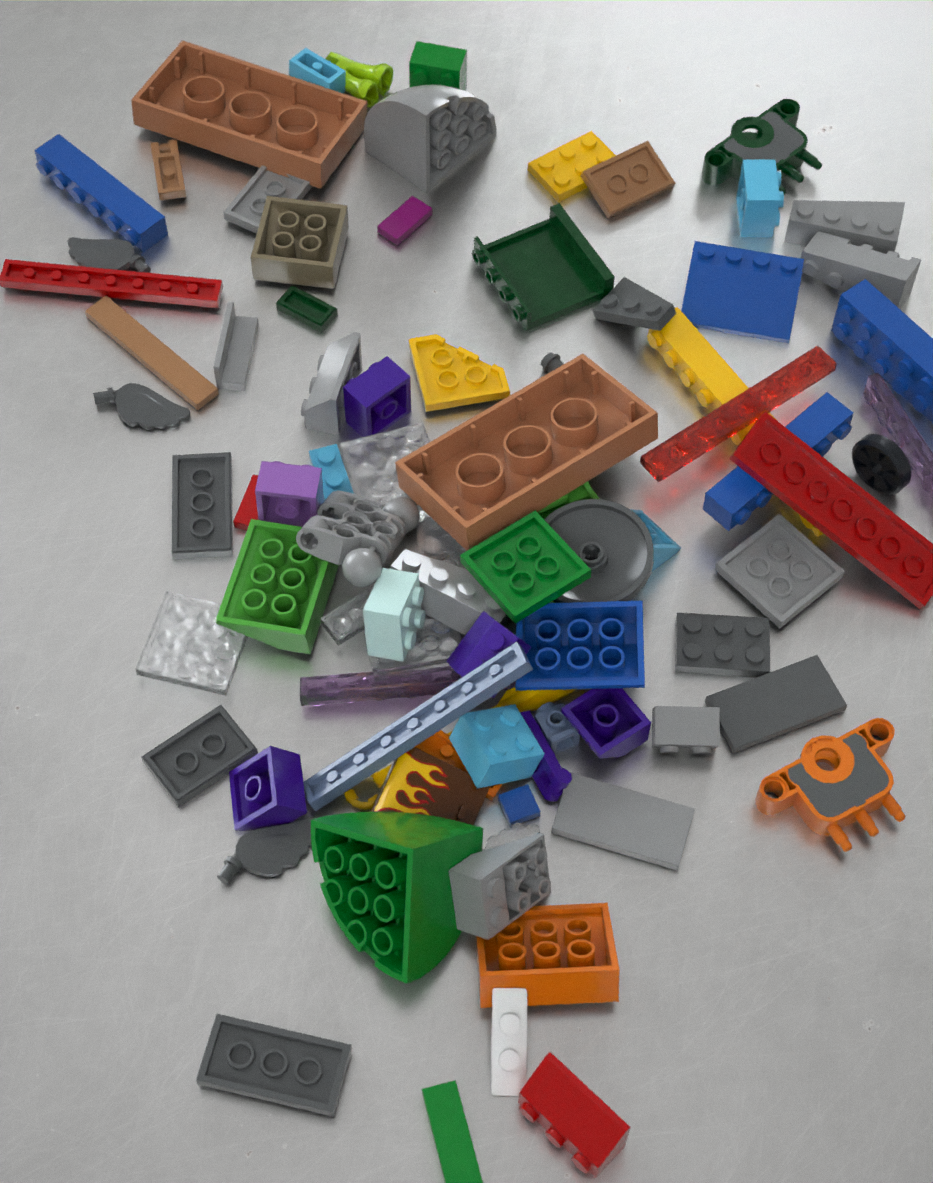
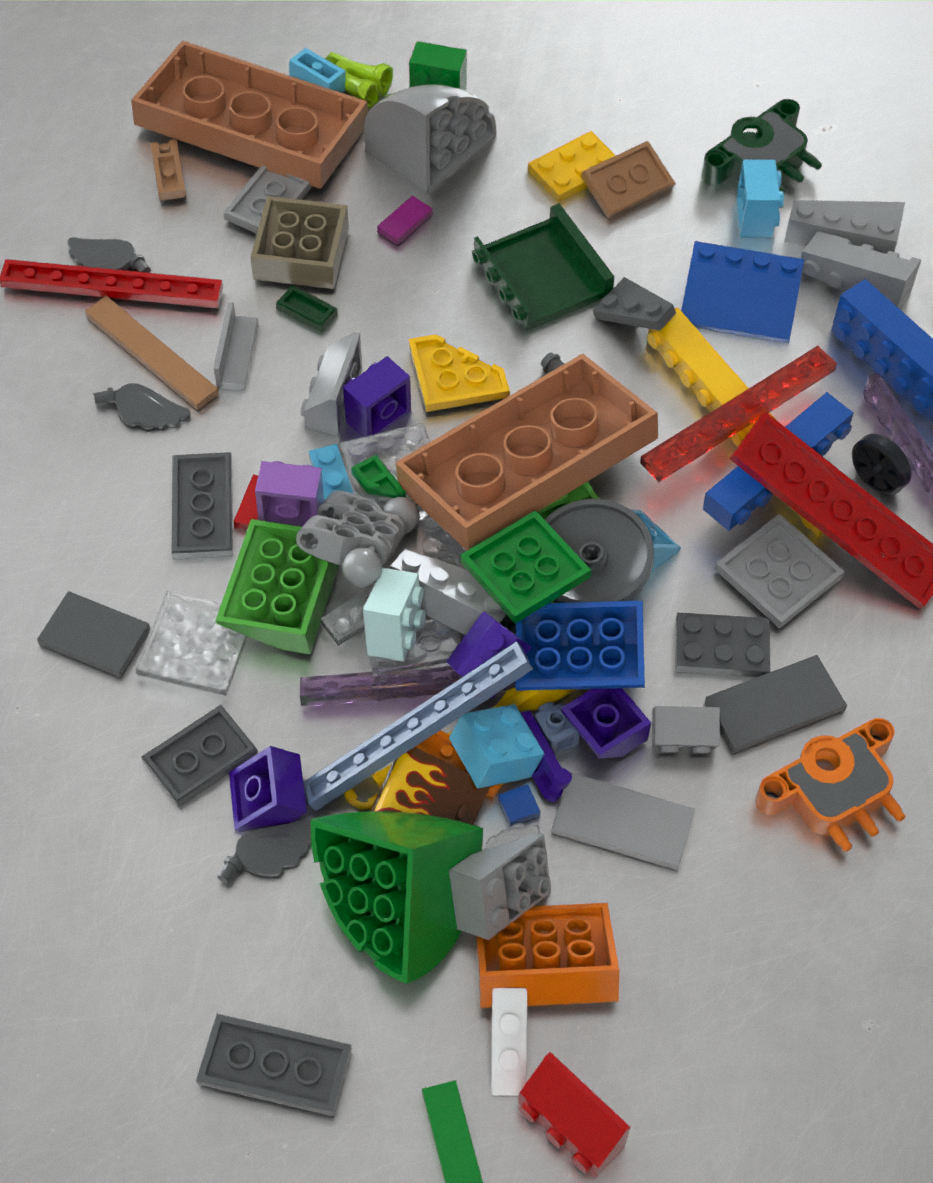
(93, 634): none -> dark grey tile
(101, 193): blue brick -> none
(377, 479): none -> green tile

